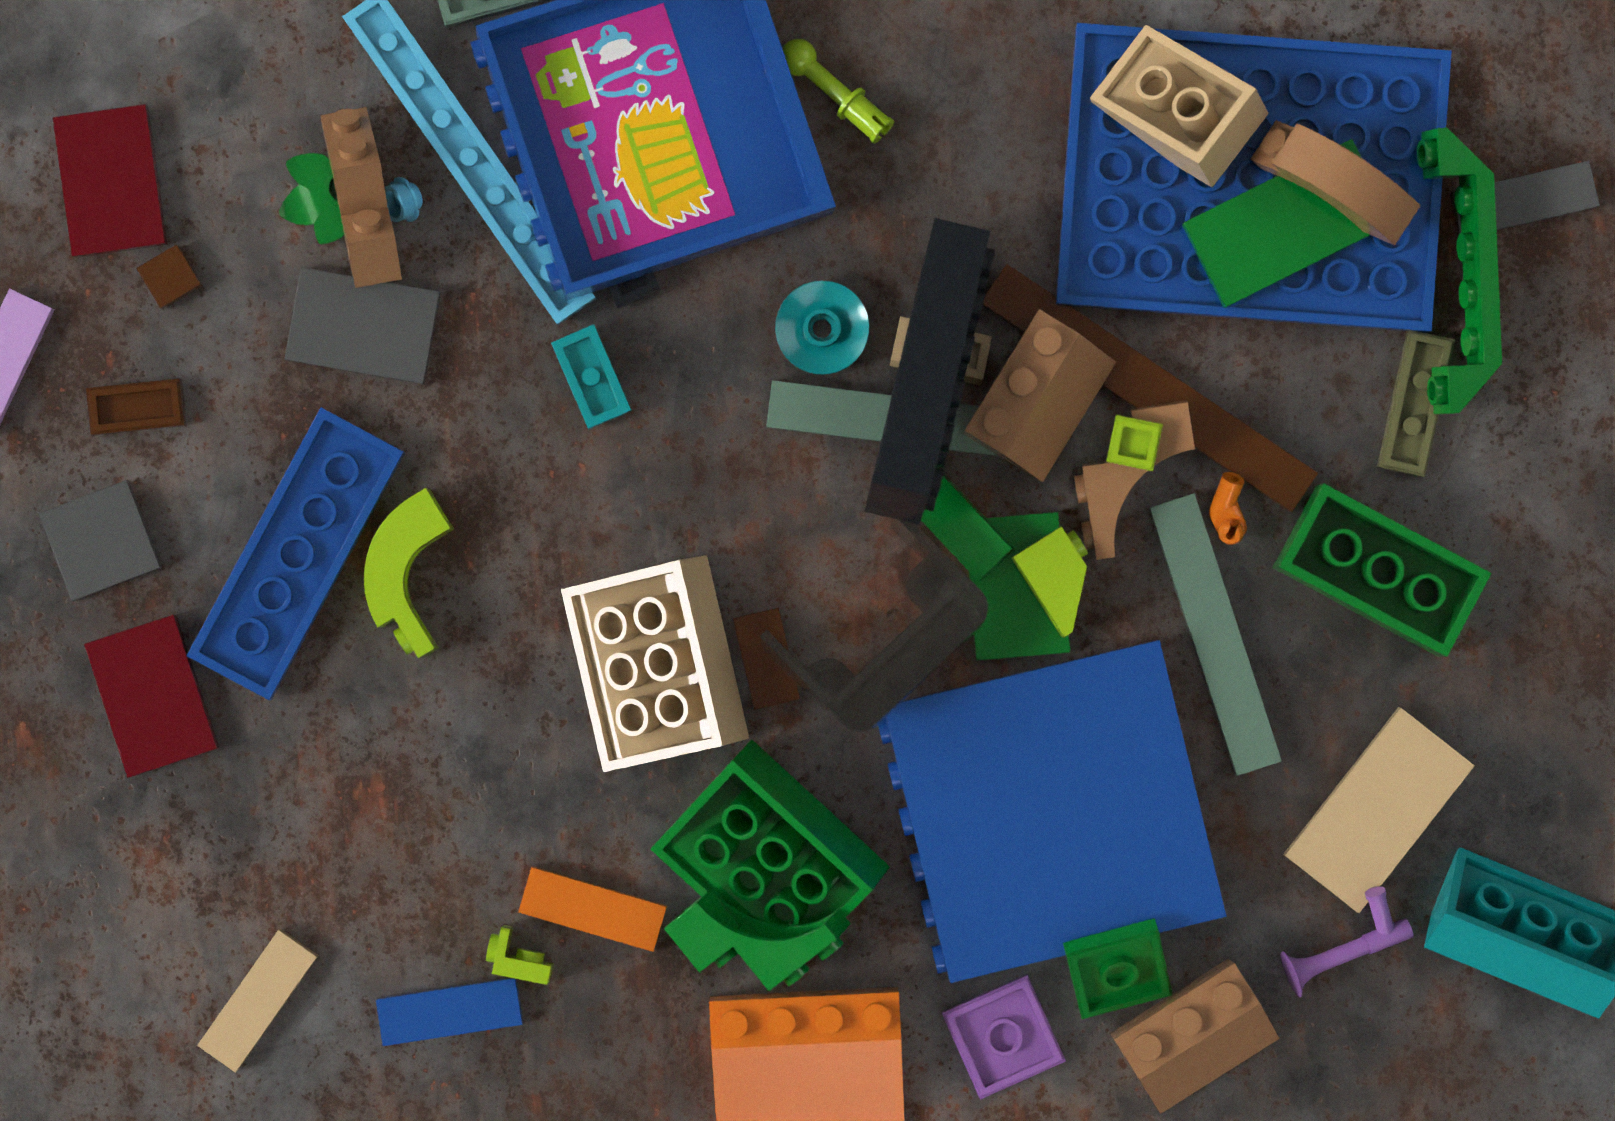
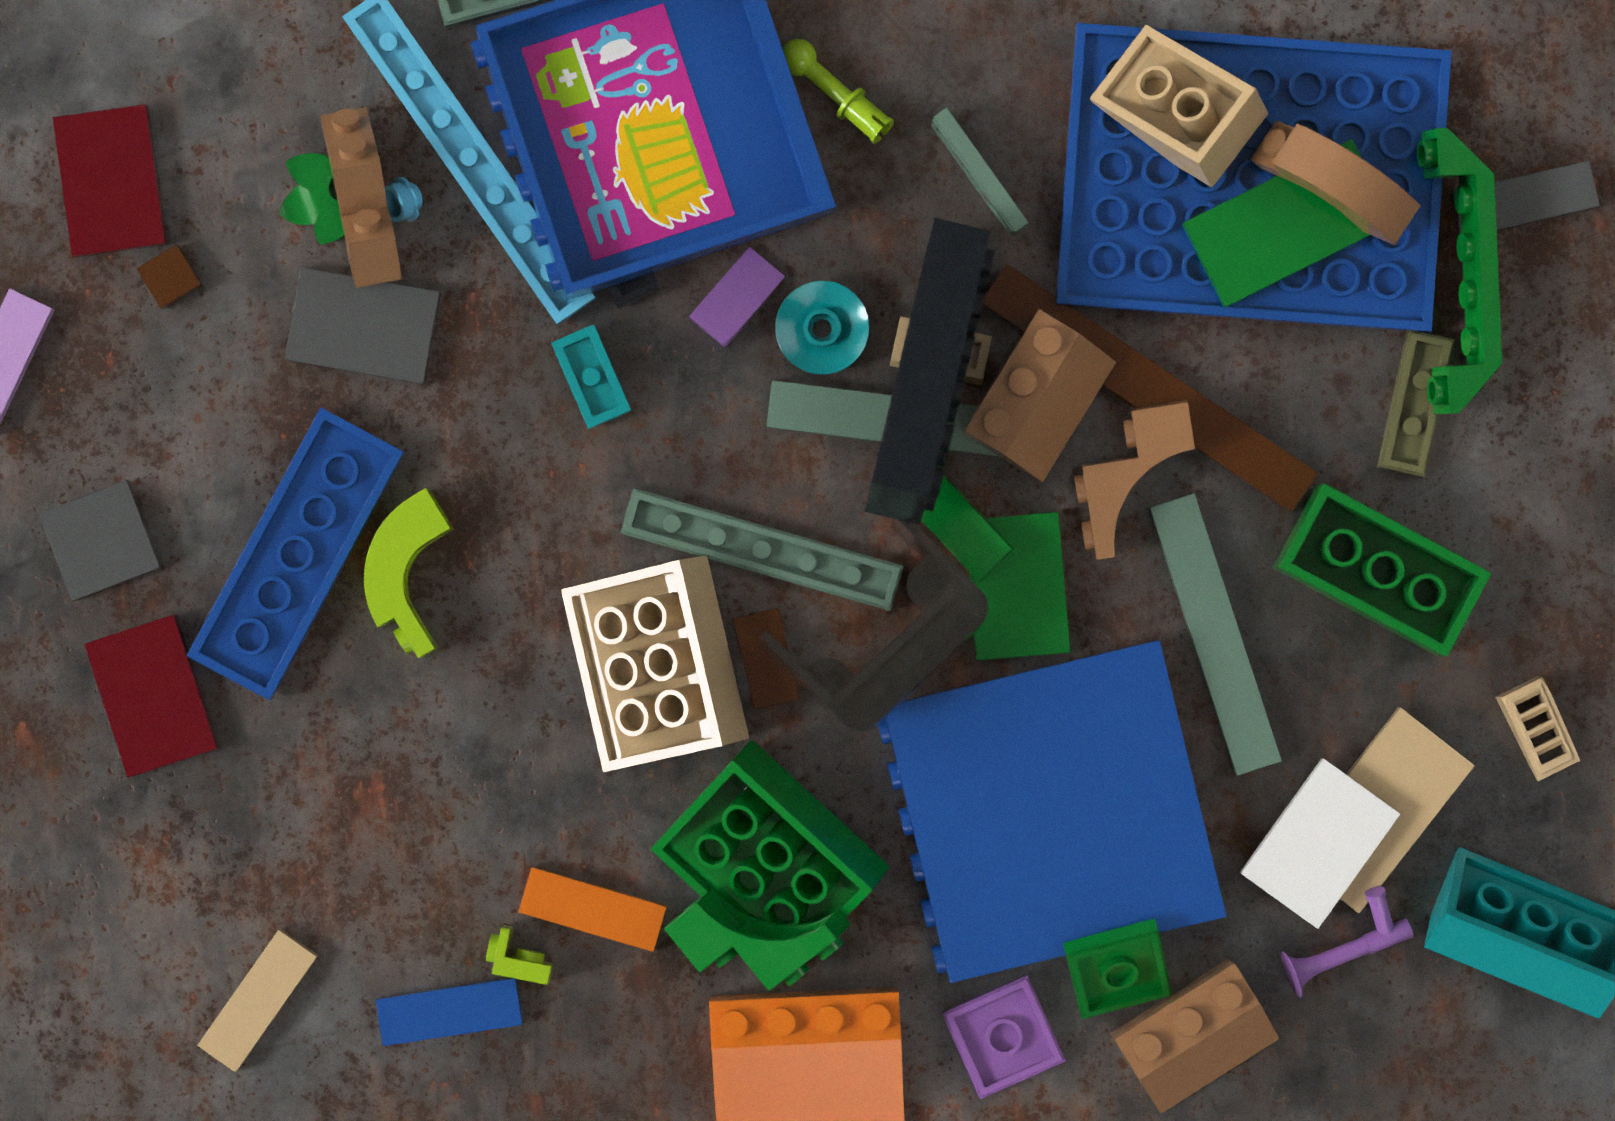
(136, 407): reddish brown tile -> none
(736, 297): none -> medium lavender slope
(762, 549): none -> sand green tile
(979, 172): none -> sand green tile
(1055, 575): lime slope -> none
(1134, 442): lime tile -> none
(1225, 510): orange arm -> none
(1320, 843): none -> white tile
(1521, 693): none -> tan slope

